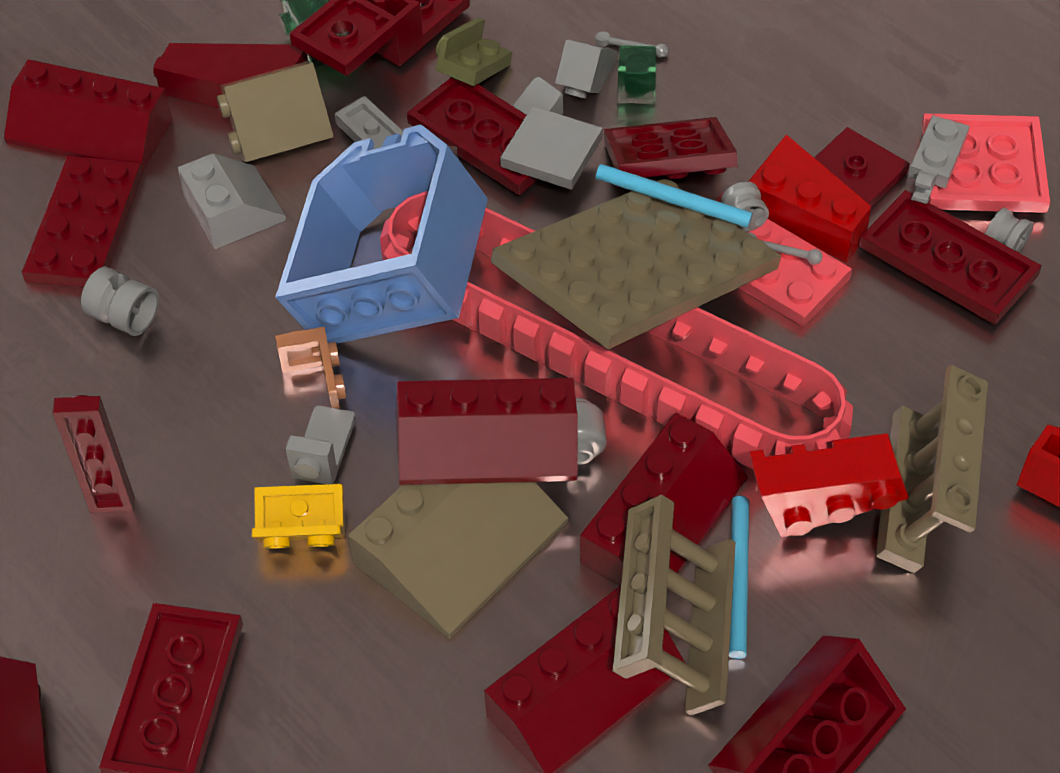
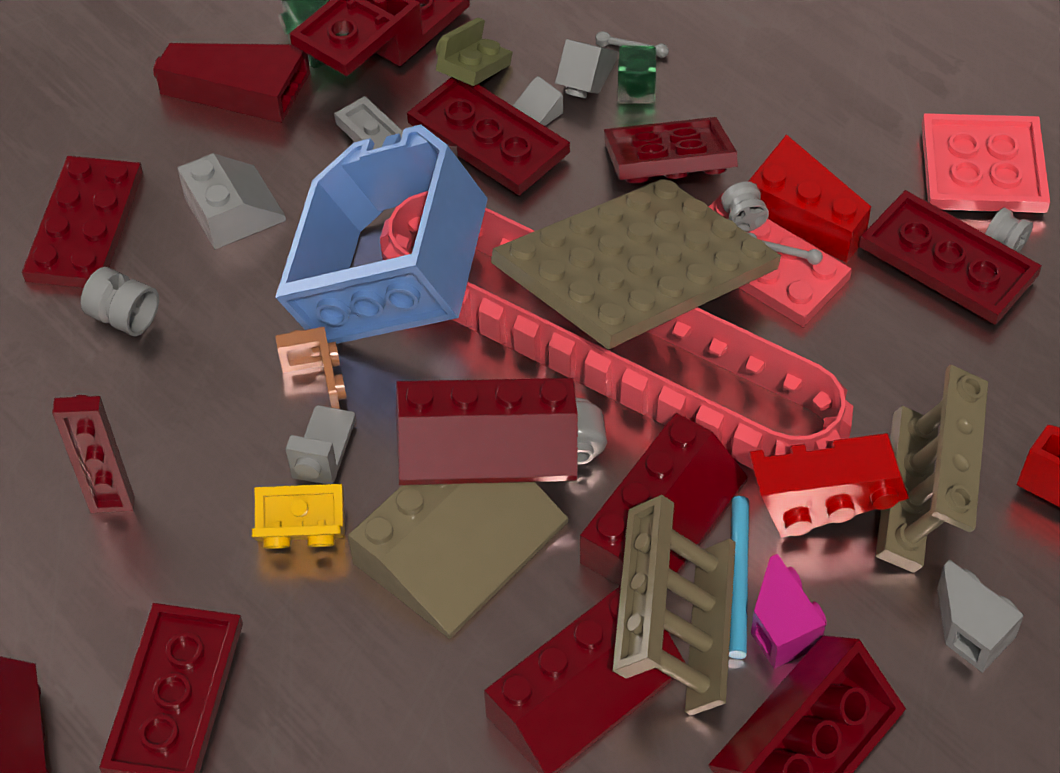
(85, 114): dark red slope -> none
(275, 111): dark tan brick -> none
(551, 147): light grey tile -> none
(674, 195): medium azure bar -> none
(783, 617): none -> dark pink slope
(863, 165): dark red plate -> none
(937, 156): light grey plate -> none
(974, 617): none -> light grey slope

